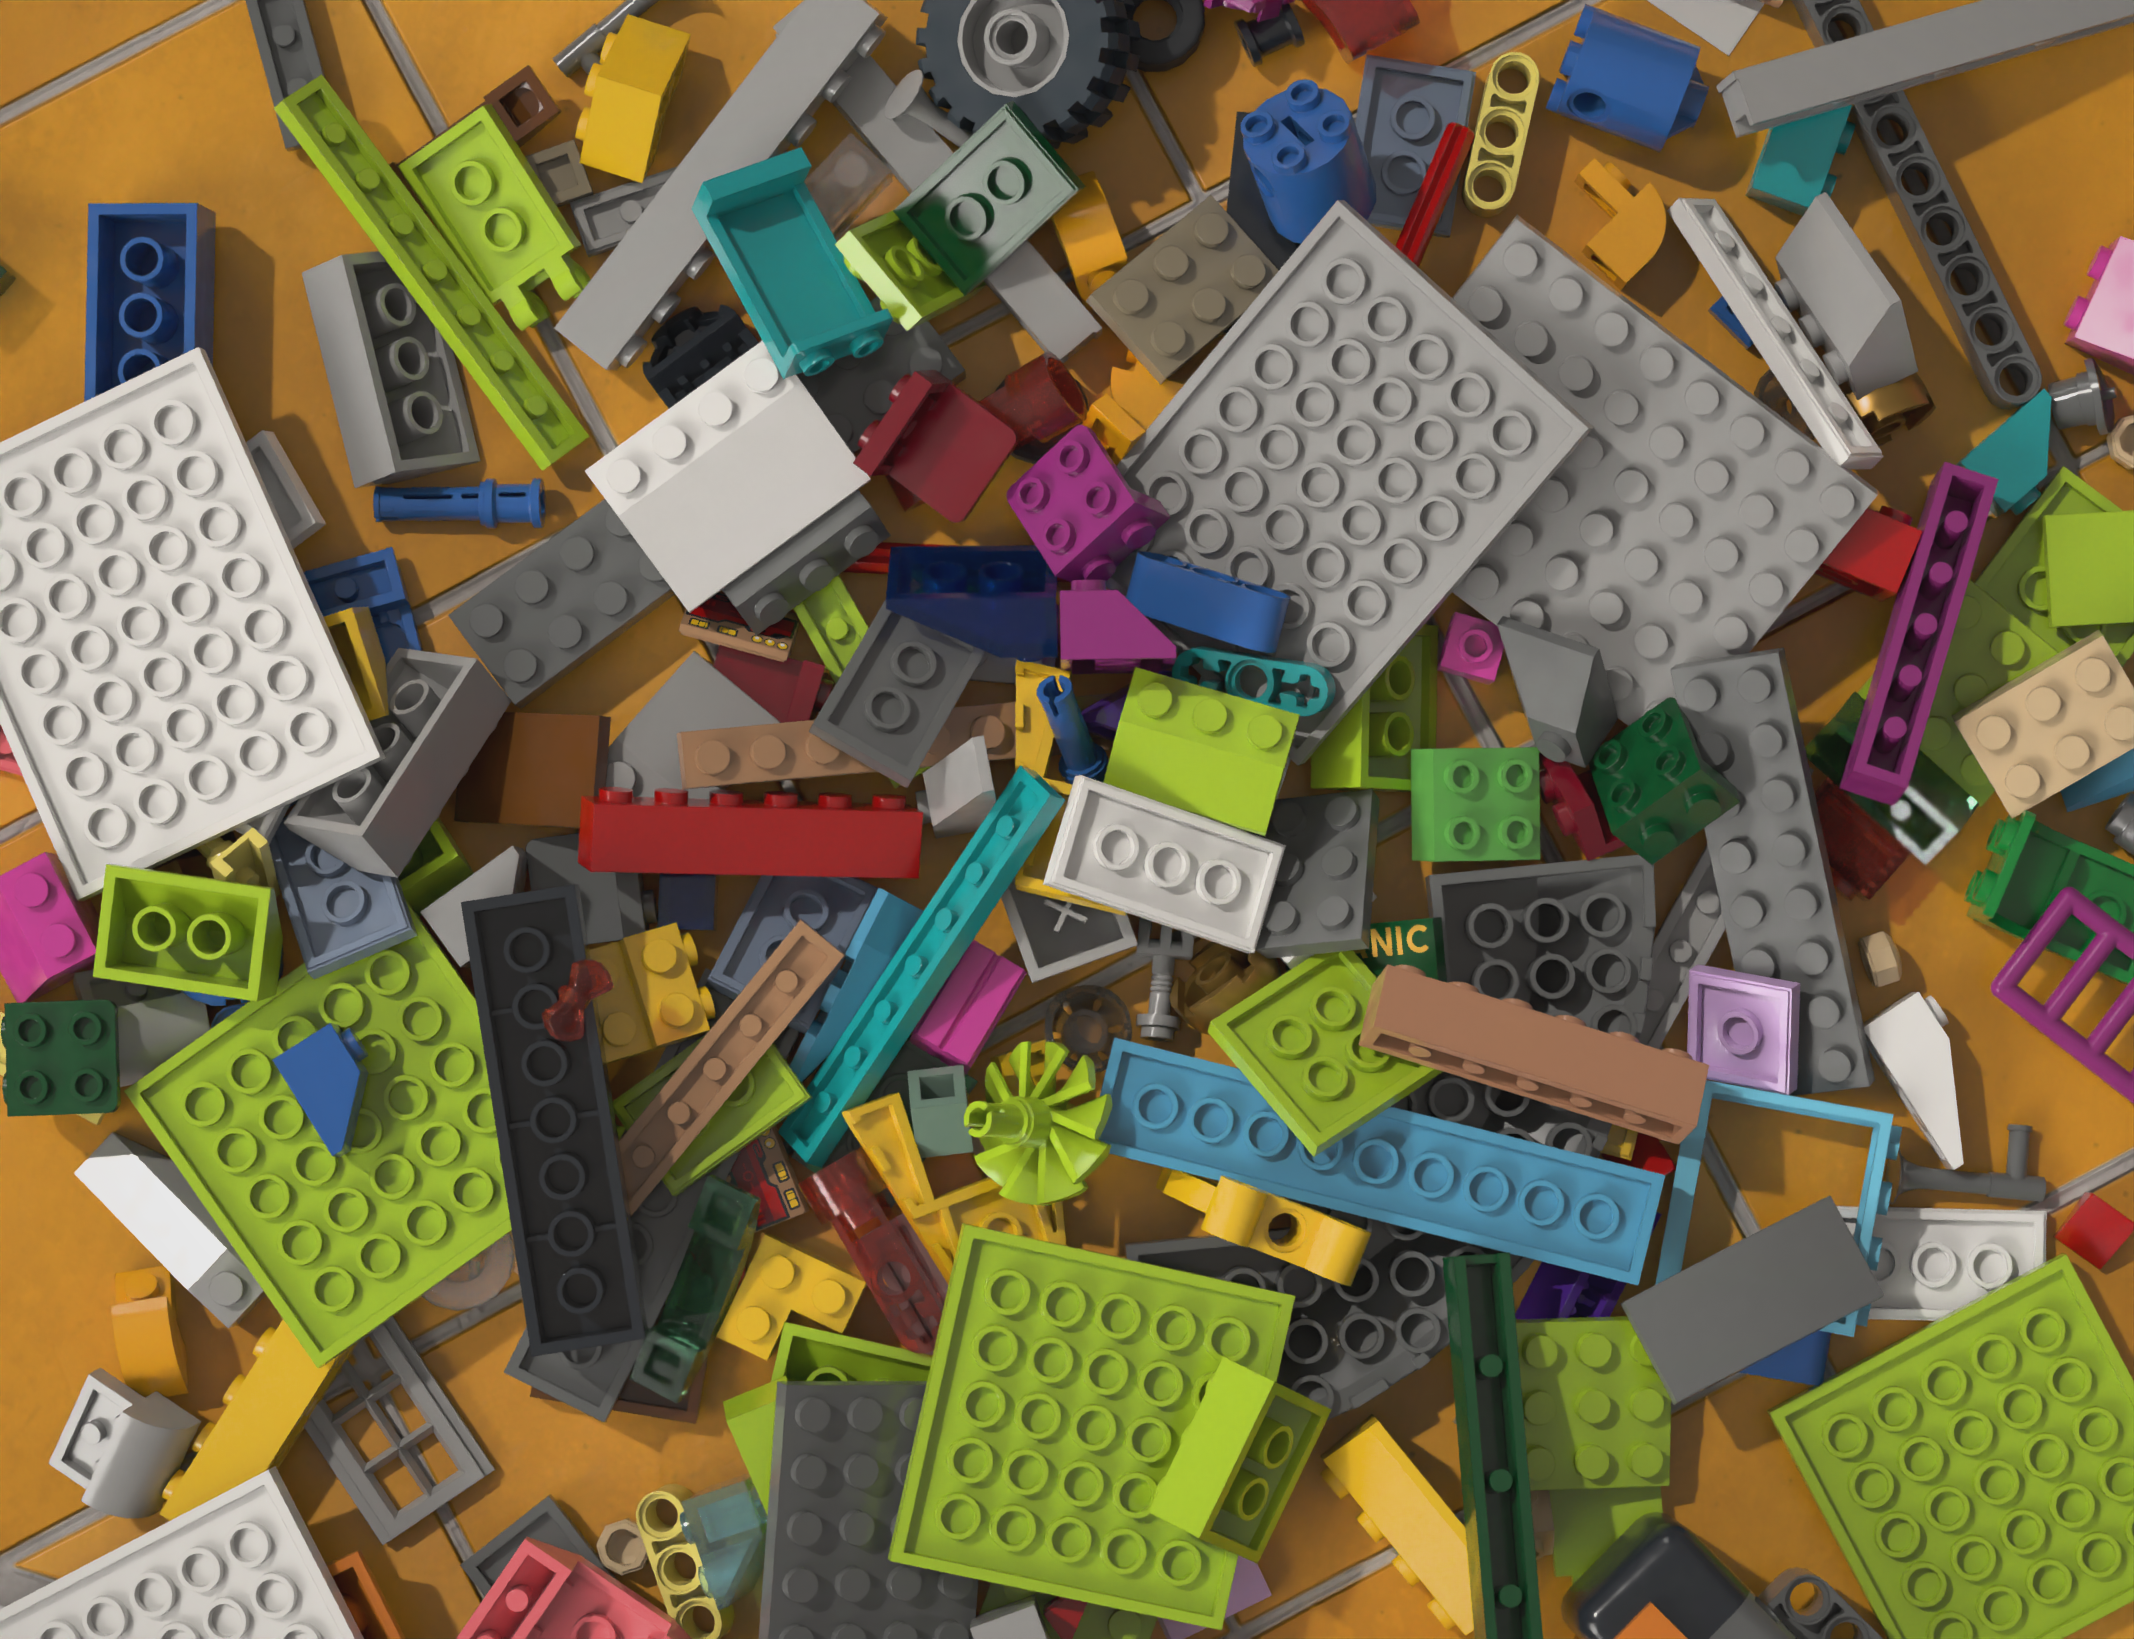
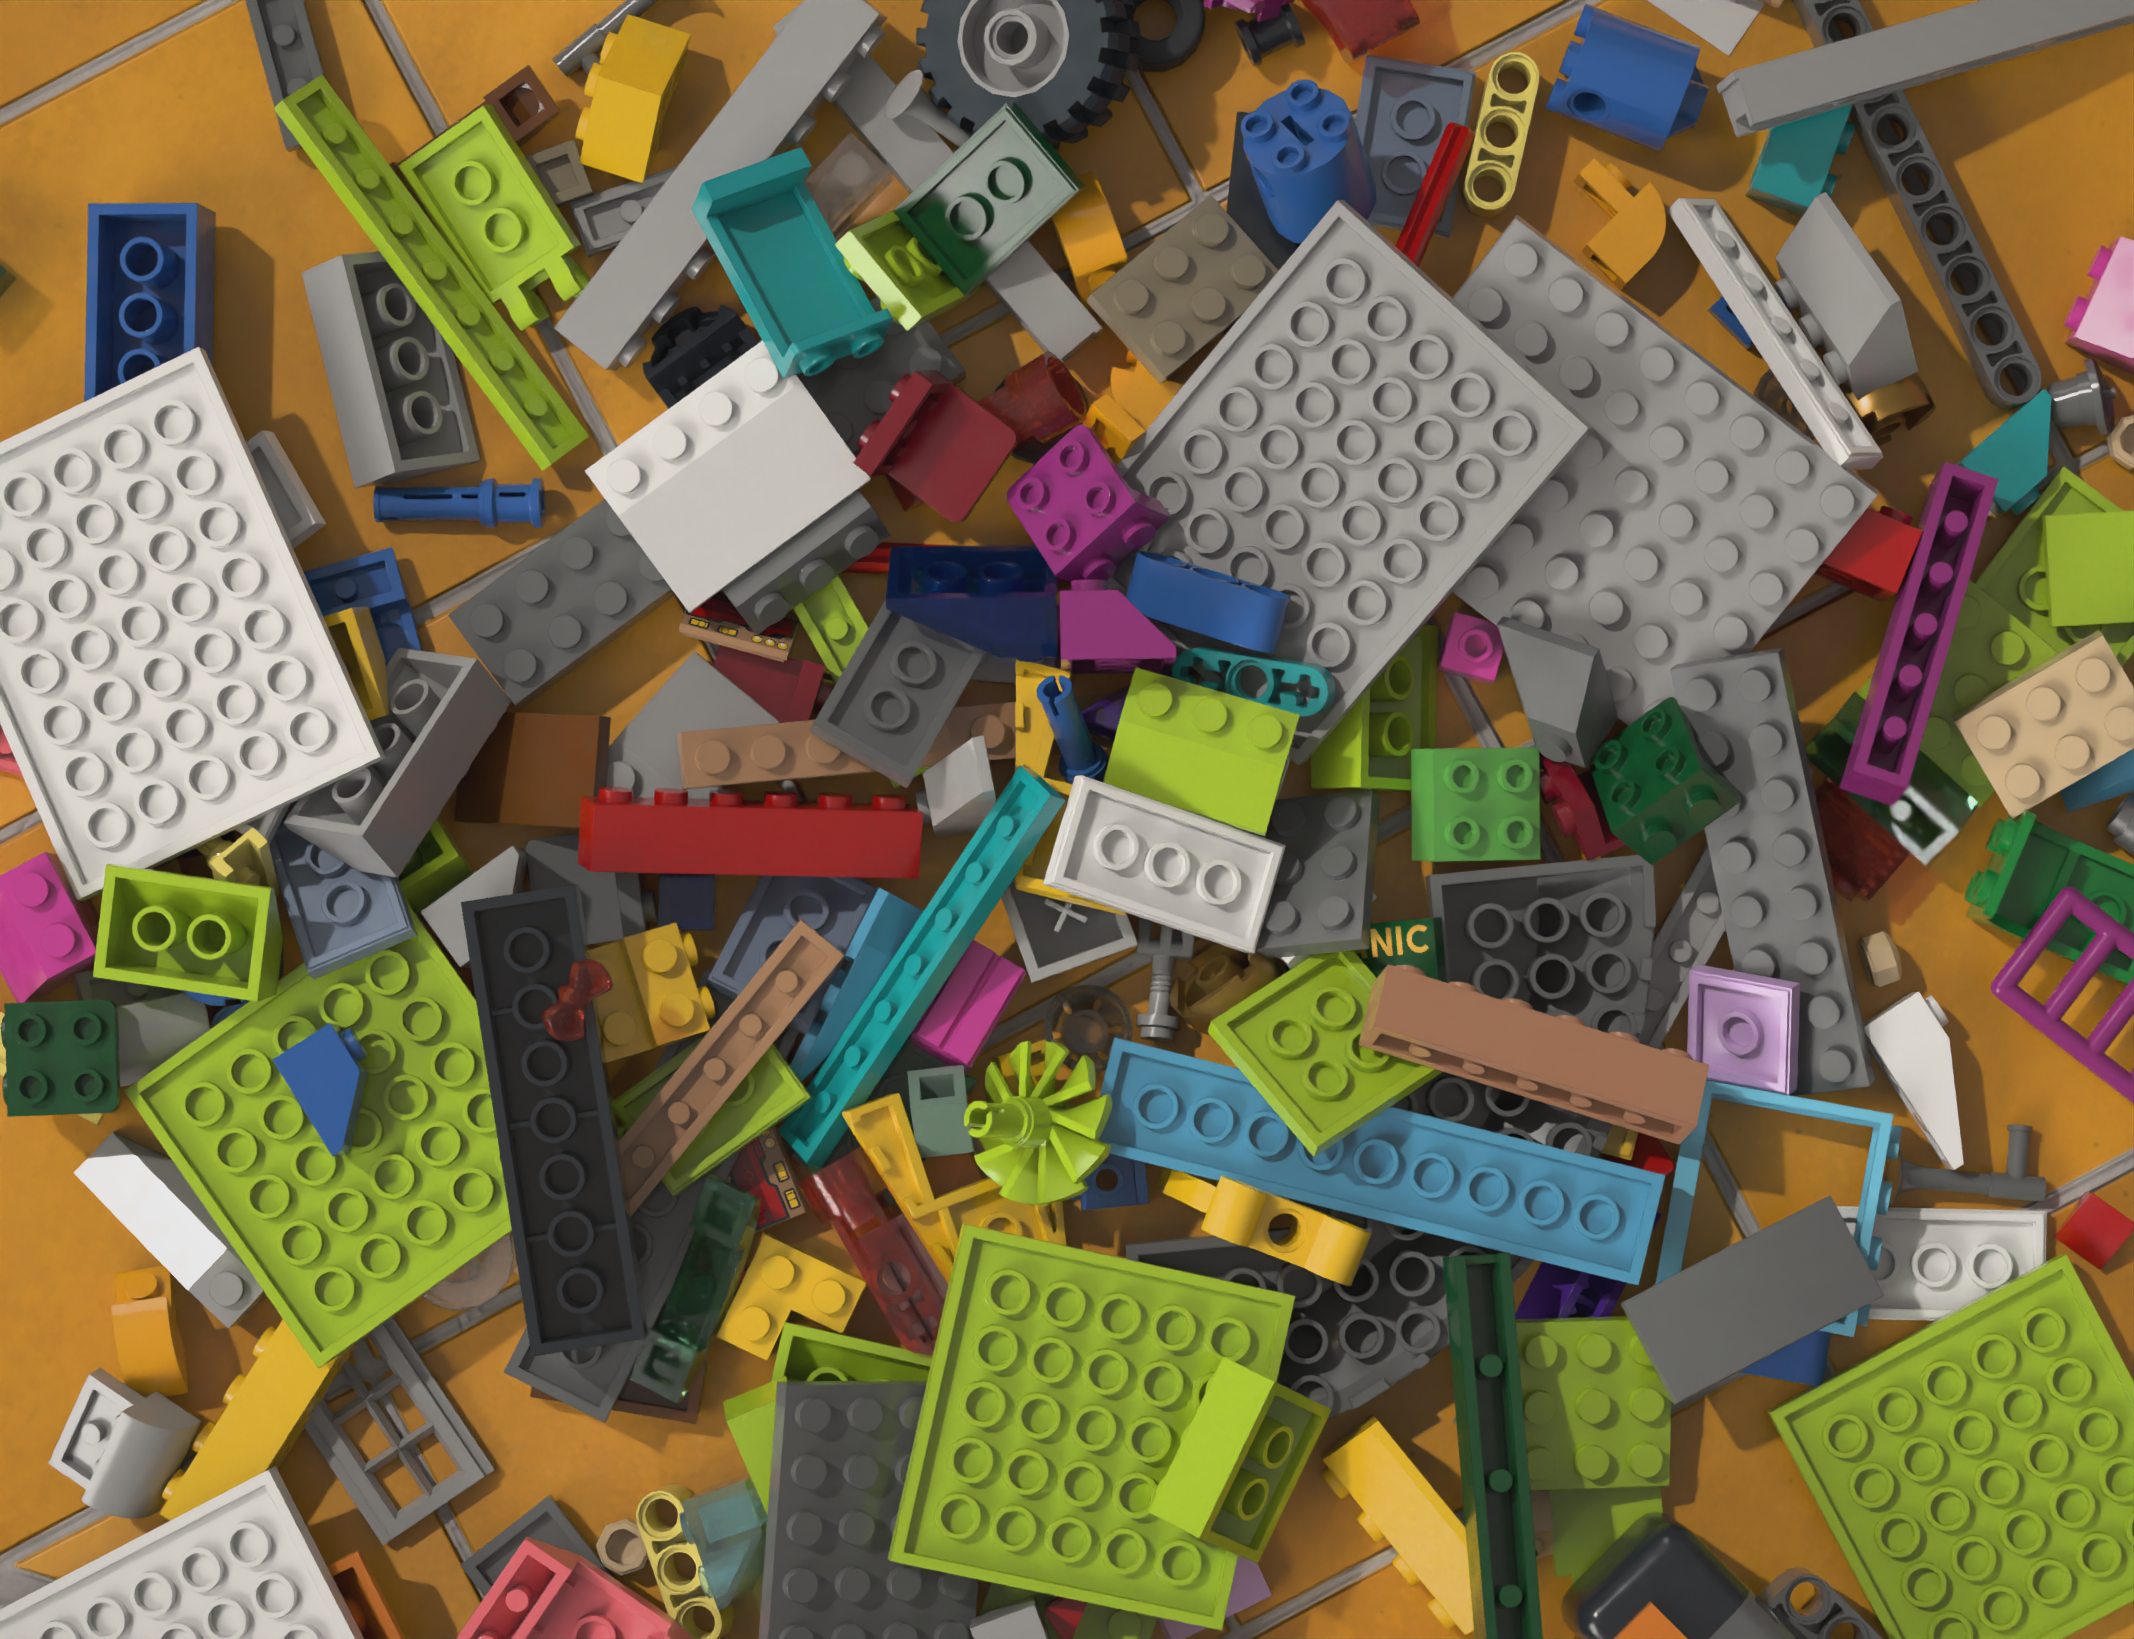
(1129, 1190): none -> blue brick

